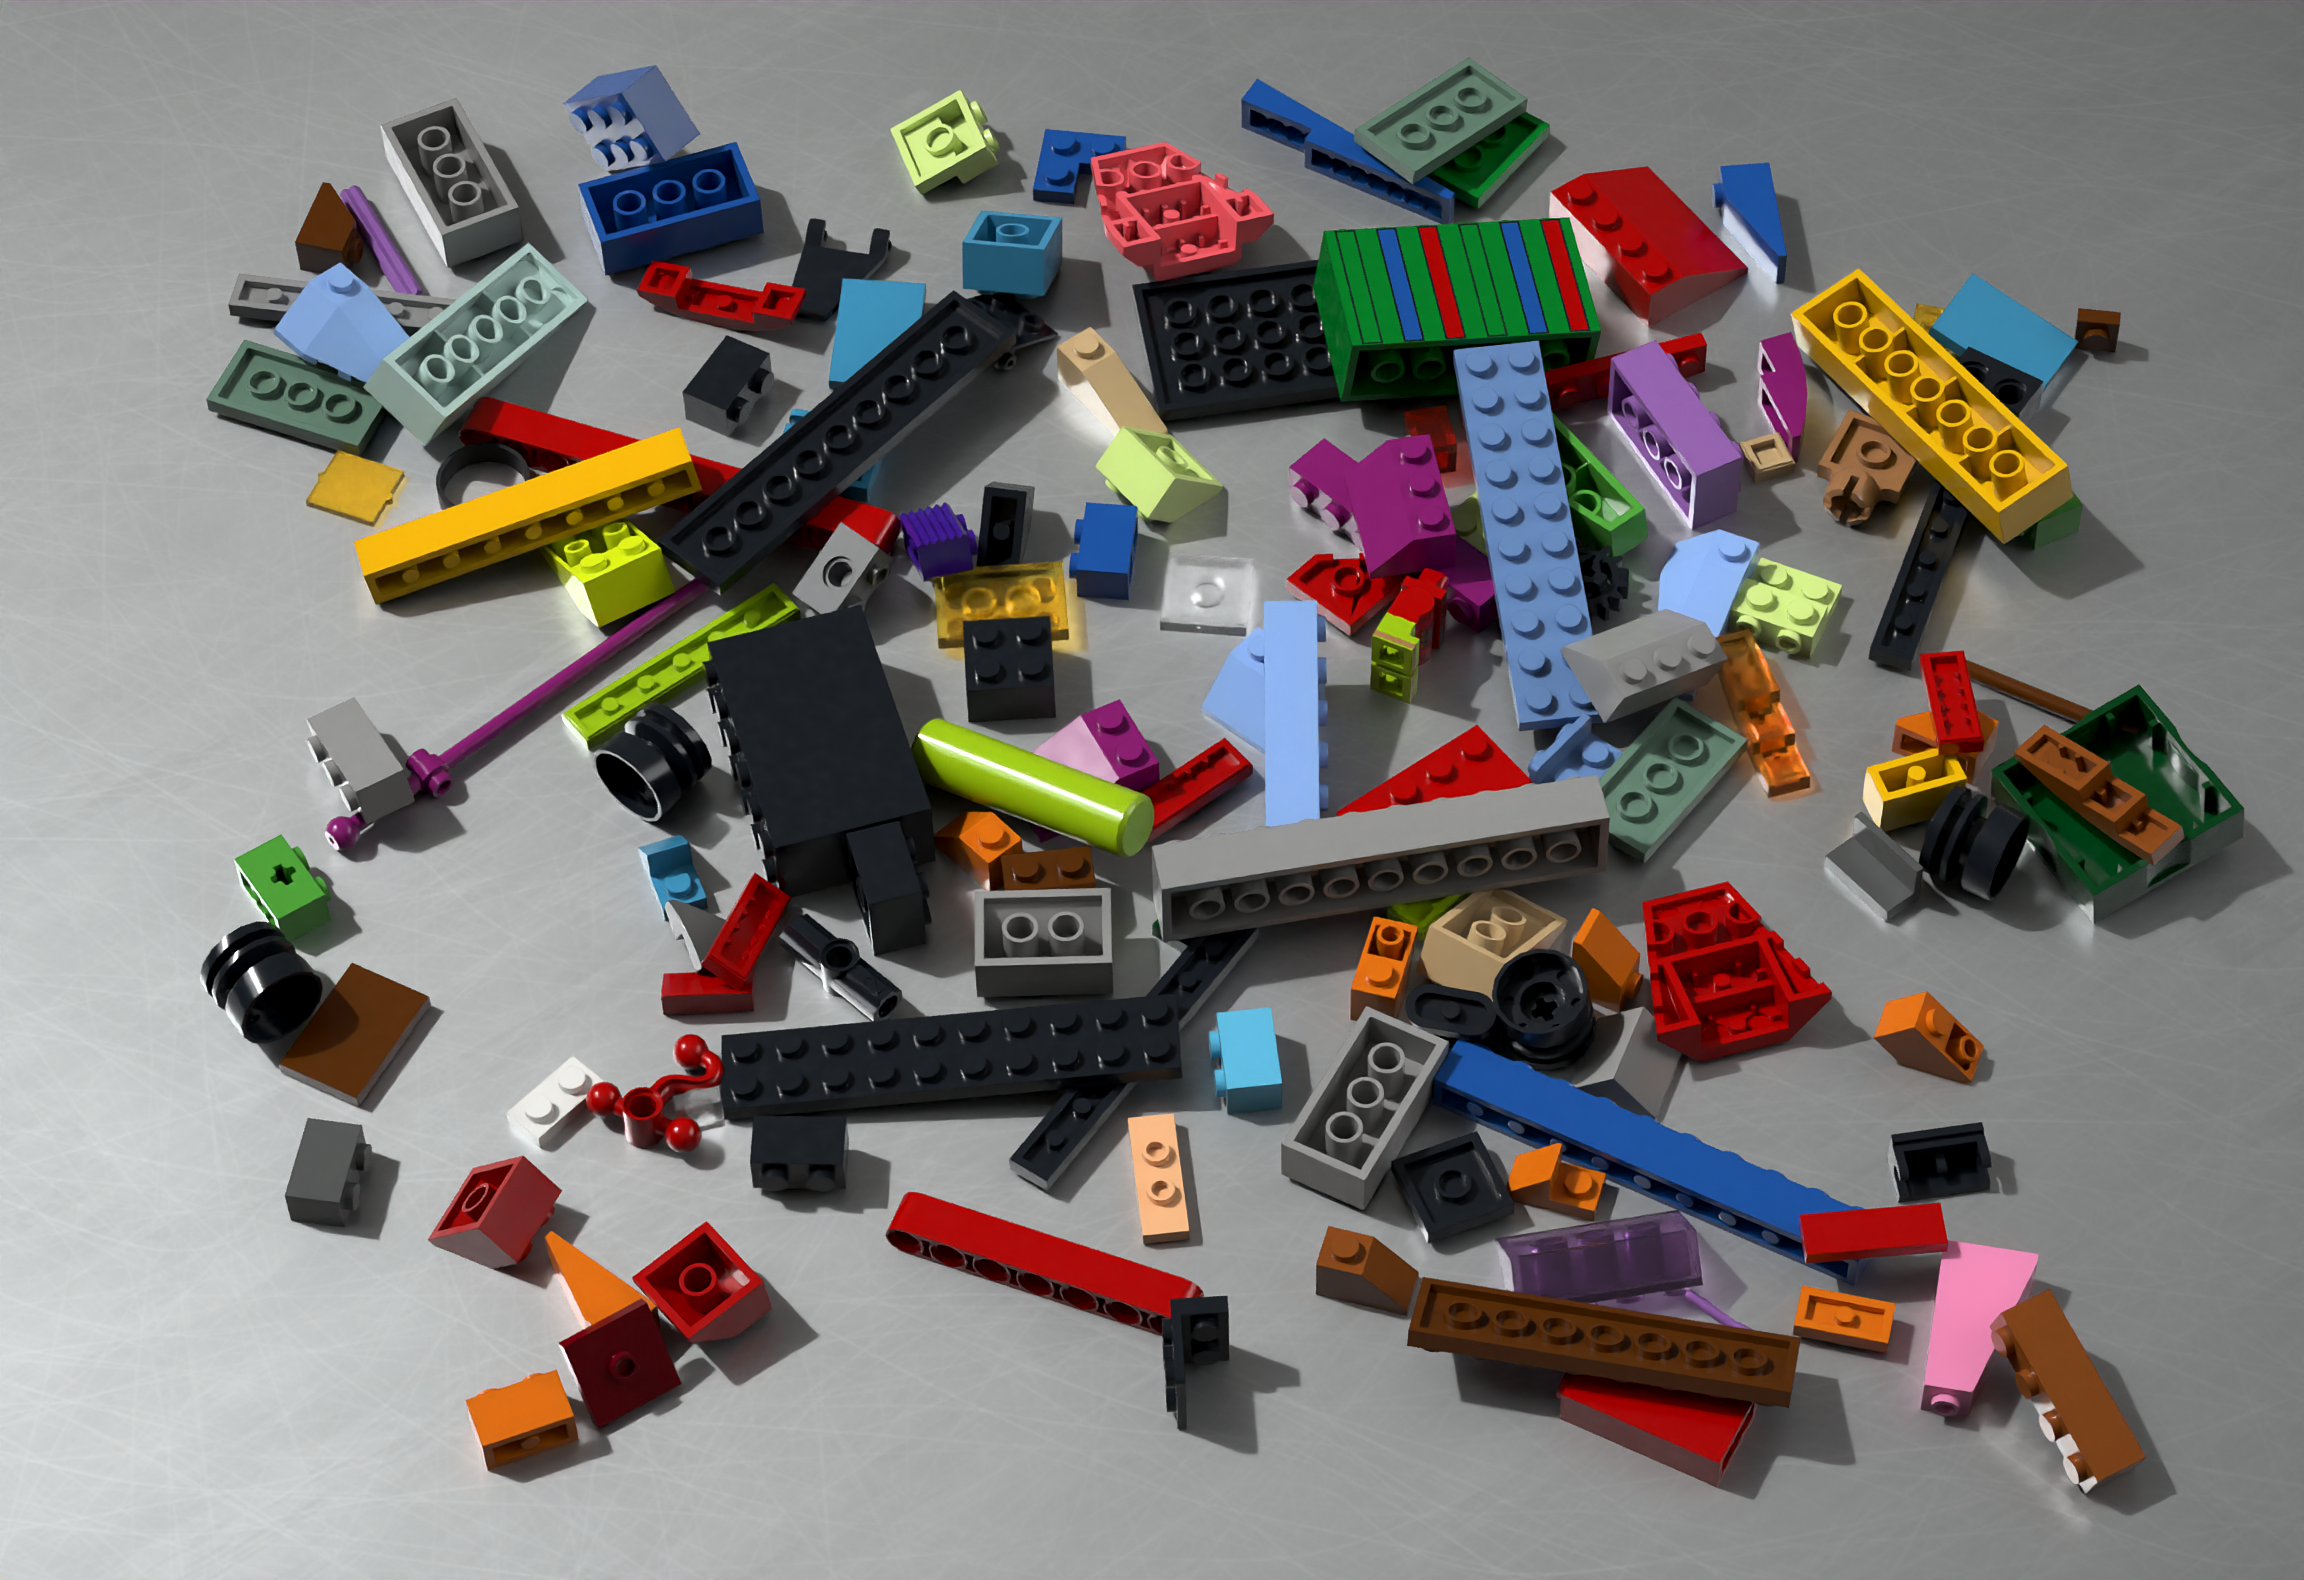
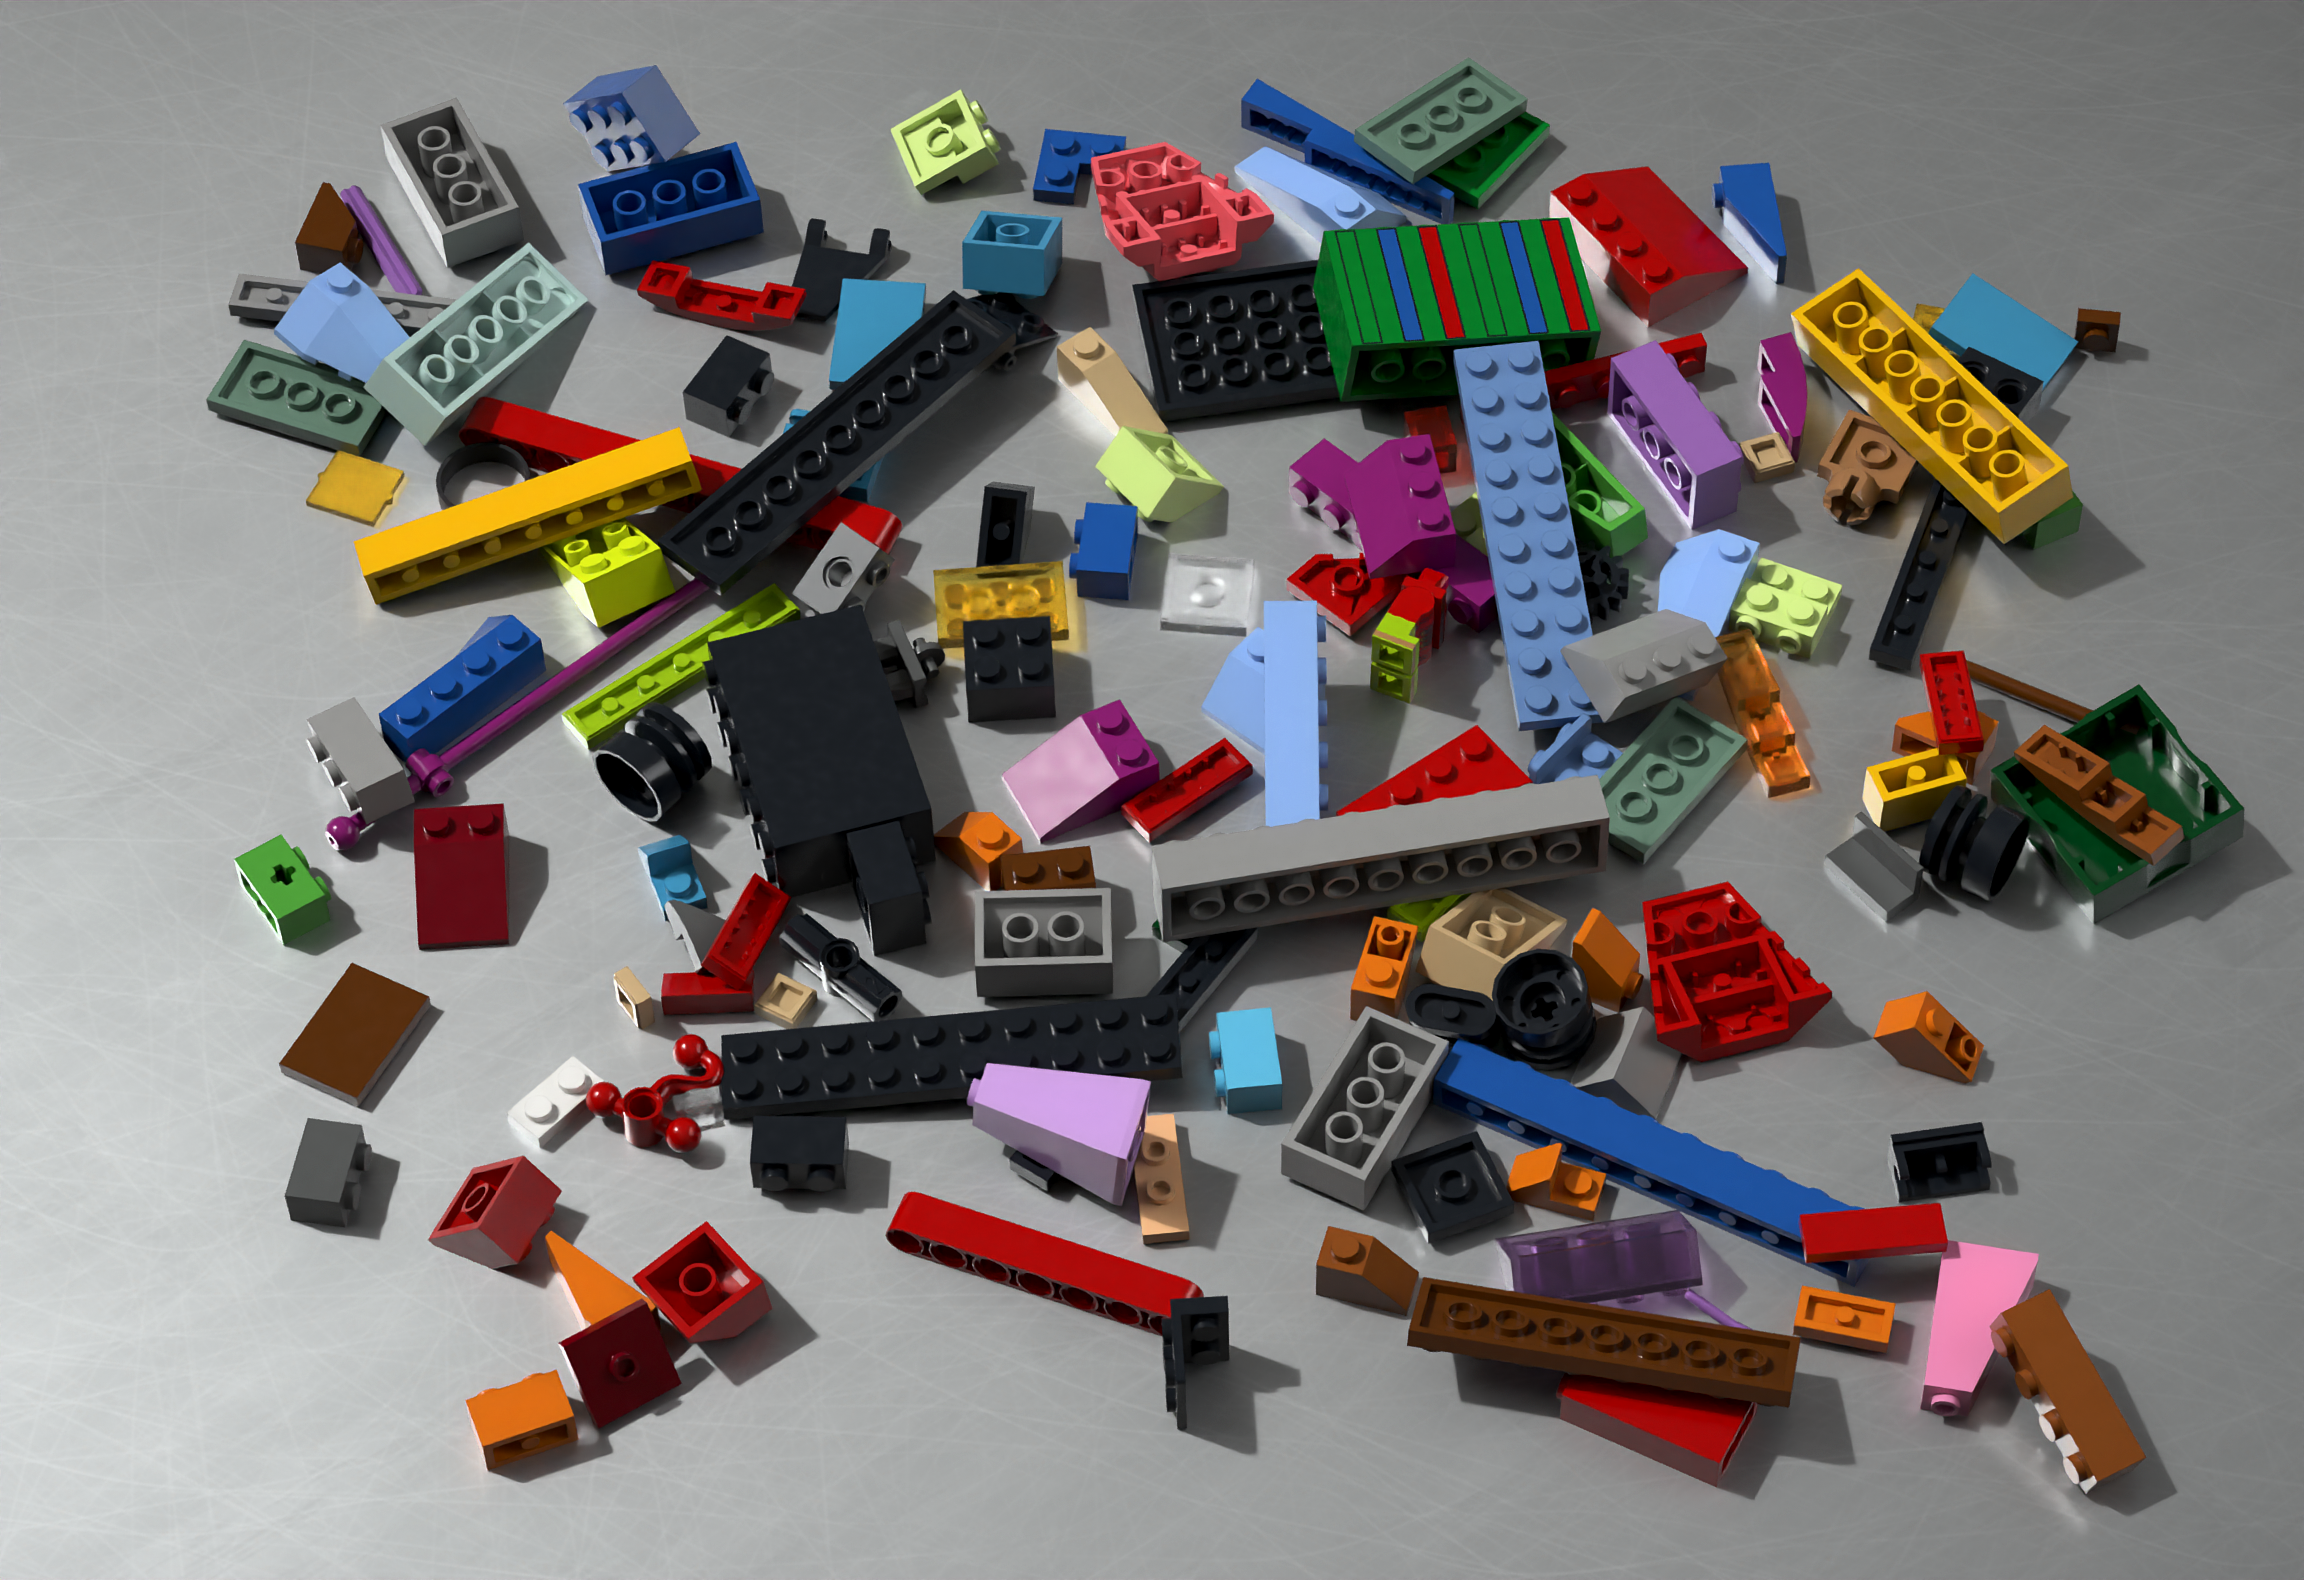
(261, 982): black wheel -> none
(461, 876): none -> dark red slope
(479, 679): none -> blue wedge
(633, 998): none -> tan tile
(785, 1002): none -> tan tile
(911, 663): none -> dark grey hips
(938, 542): dark purple brick -> none
(1033, 788): lime cylinder -> none
(1066, 1121): none -> lavender slope
(1314, 196): none -> light blue wedge

